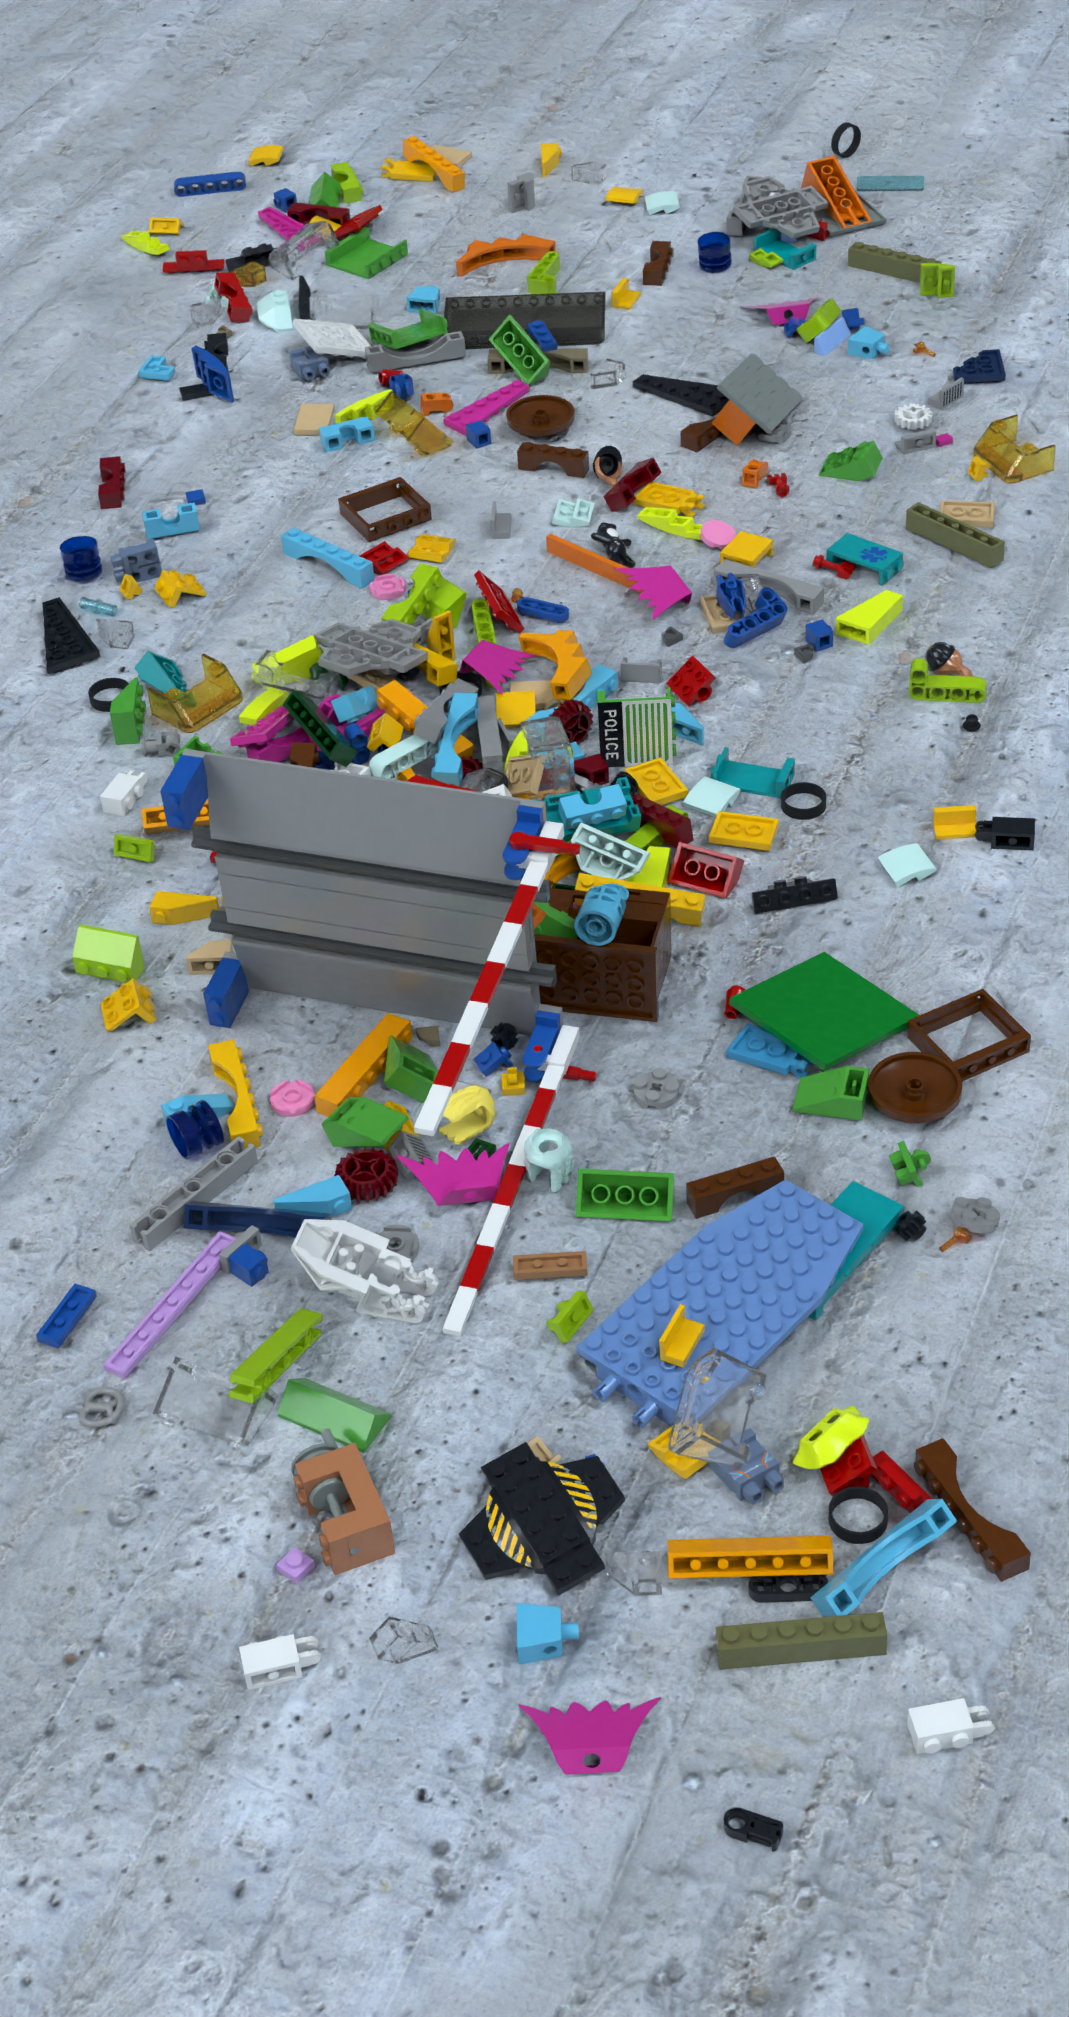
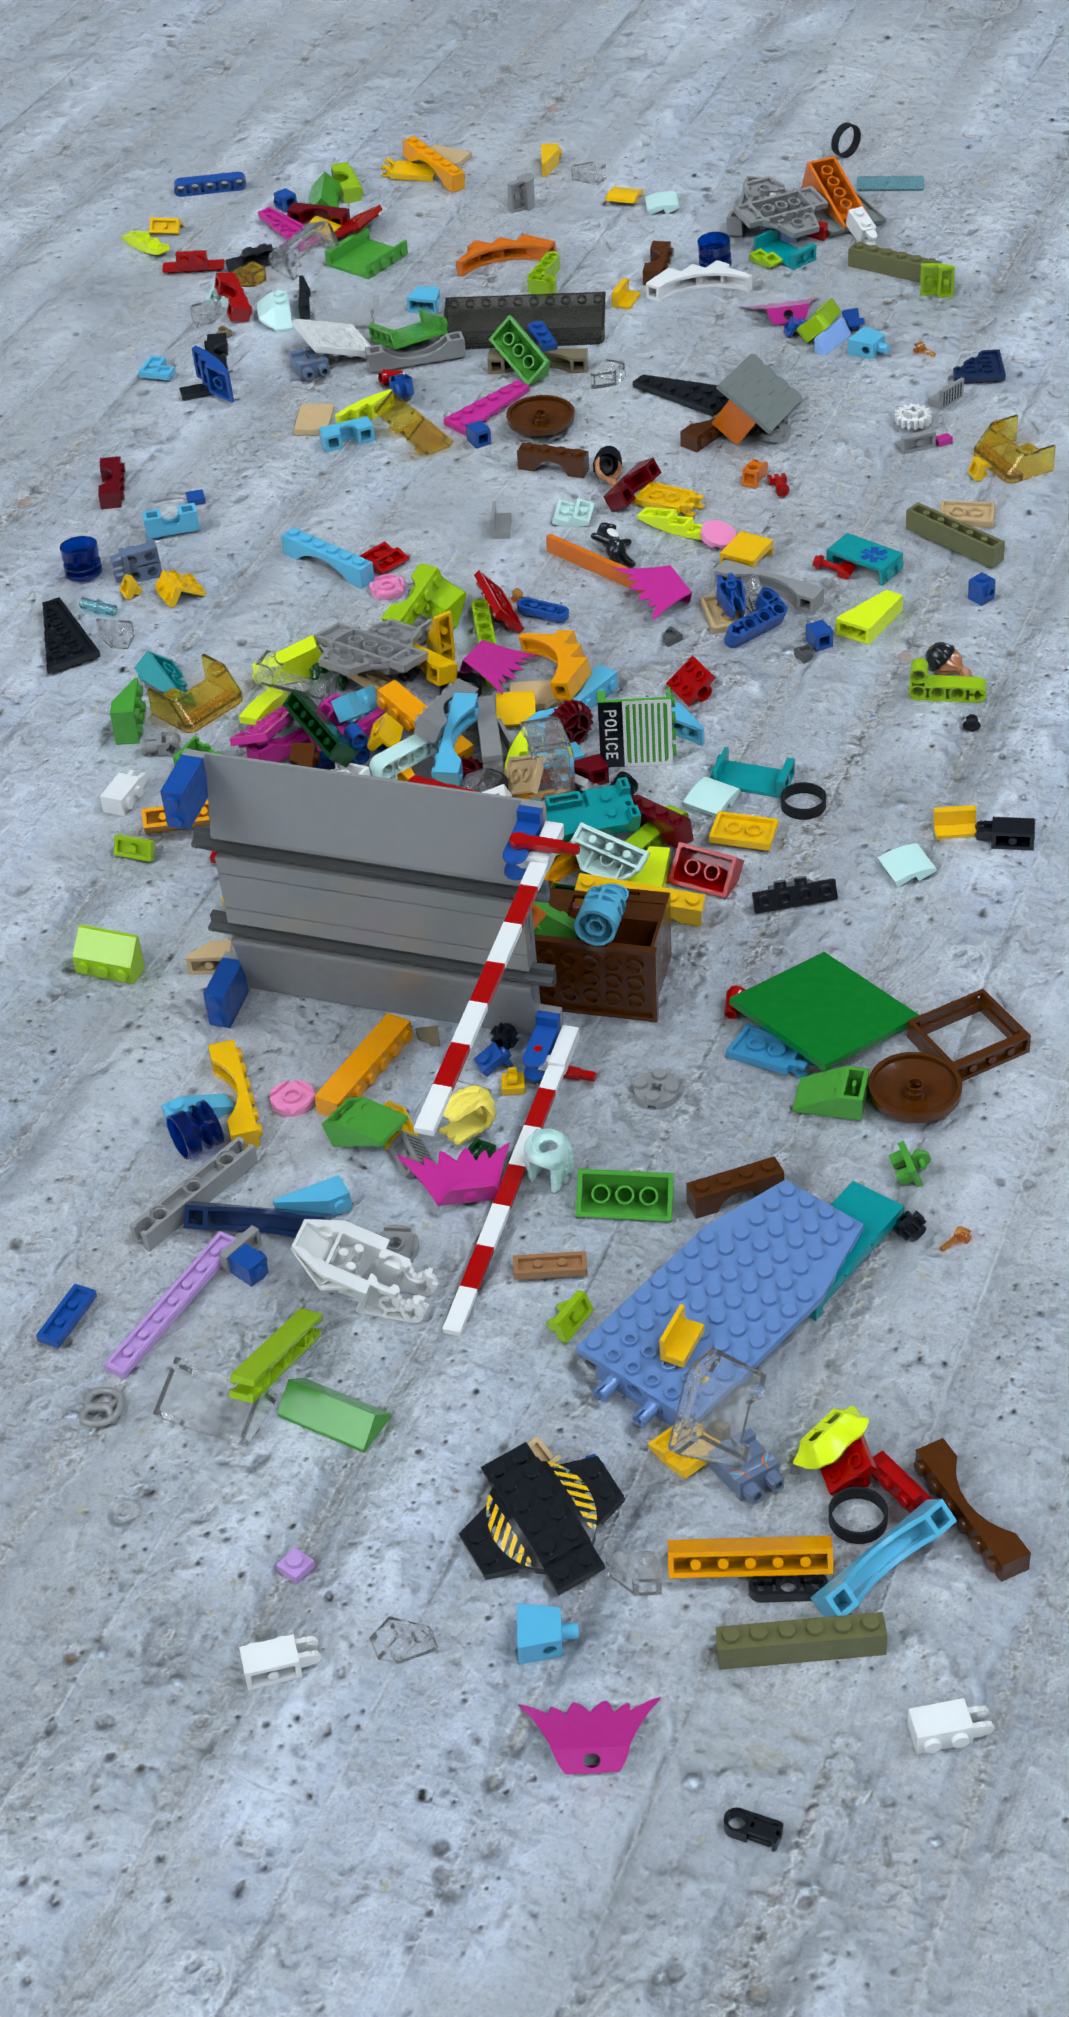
(101, 685): black tyre -> none
(127, 1001): yellow bracket -> none
(179, 908): yellow slope -> none
(268, 154): yellow slope -> none
(337, 1477): nougat piece -> none
(368, 1174): dark red gear -> none
(379, 494): reddish brown window -> none
(409, 1070): bright green slope -> none
(431, 548): yellow slope -> none
(435, 402): orange leg -> none
(610, 806): medium azure arch -> none
(641, 671): light grey hinge -> none
(657, 781): yellow plate -> none
(695, 277): none -> white arch
(853, 463): bright green slope -> none
(861, 226): none -> white hinge
(975, 1213): light grey plate -> none
(981, 589): none -> blue brick

